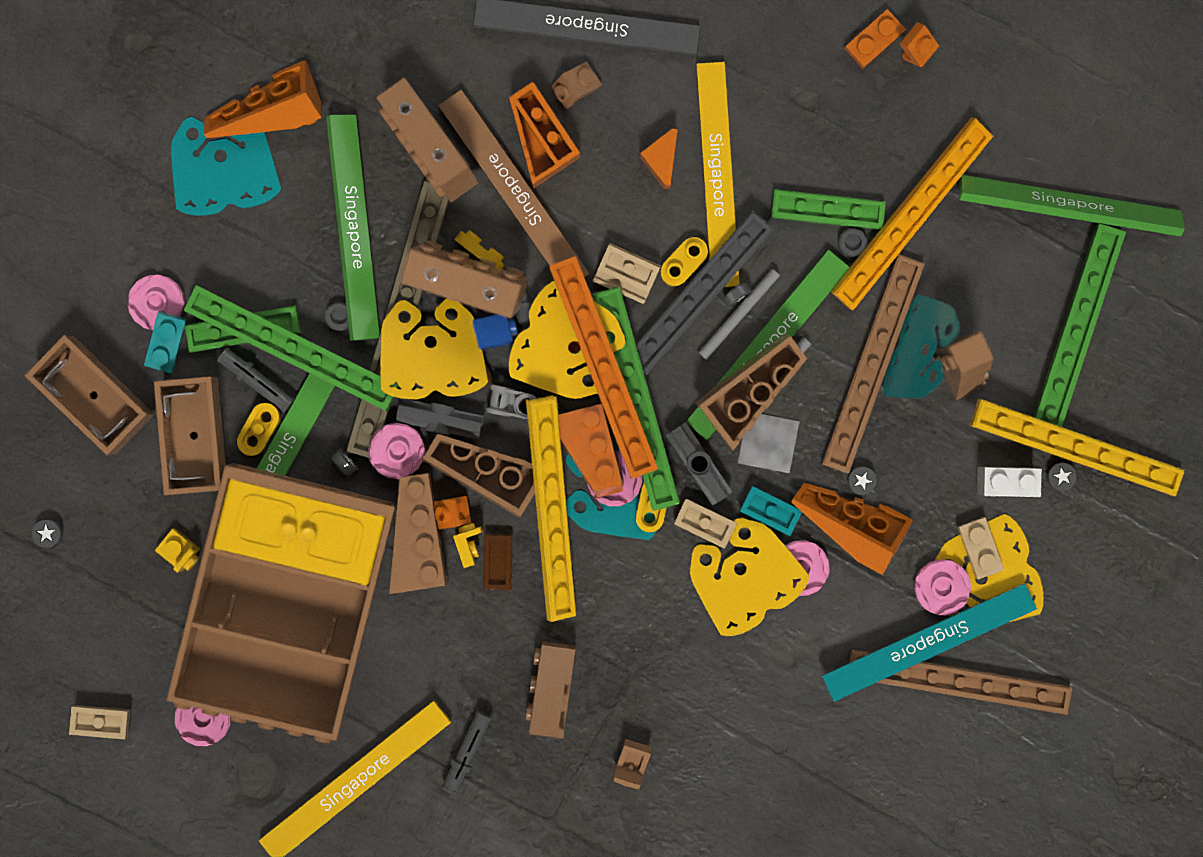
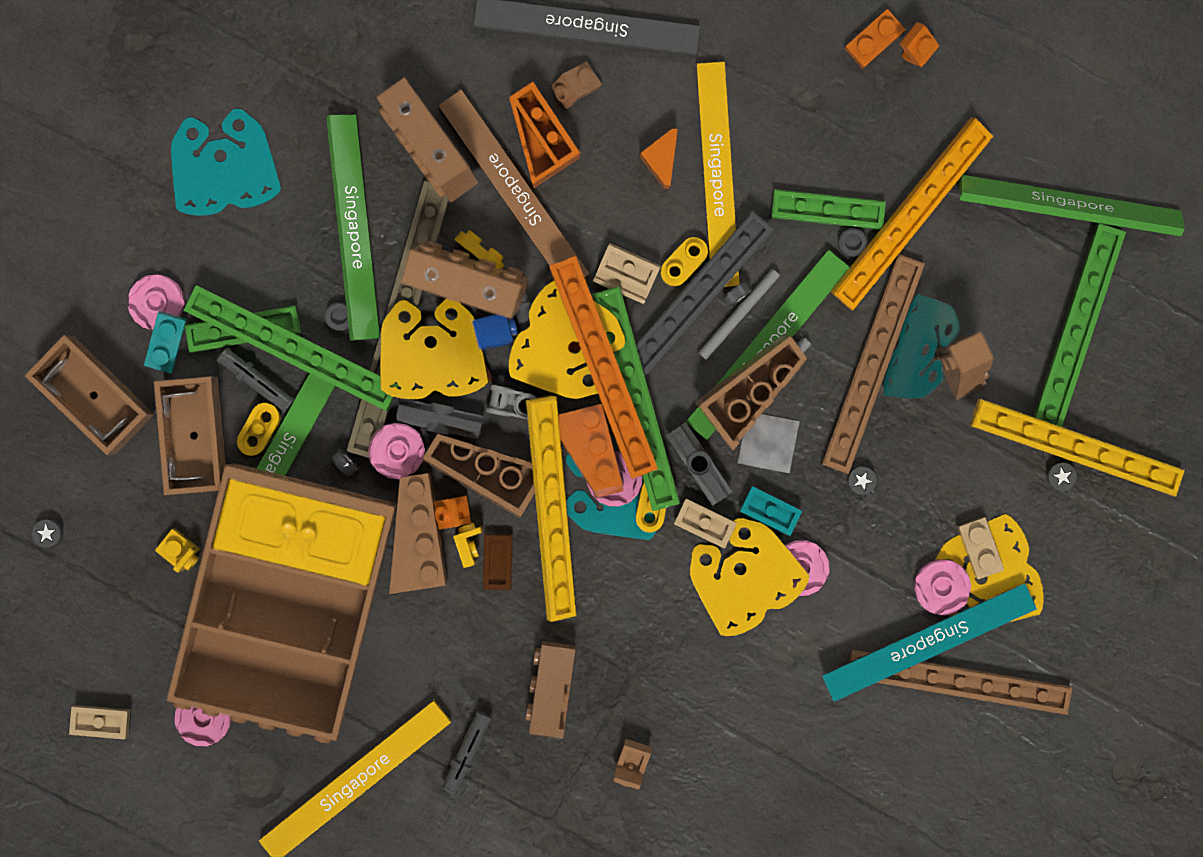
(280, 105): orange wedge -> none
(860, 529): orange wedge -> none
(1009, 481): white brick -> none

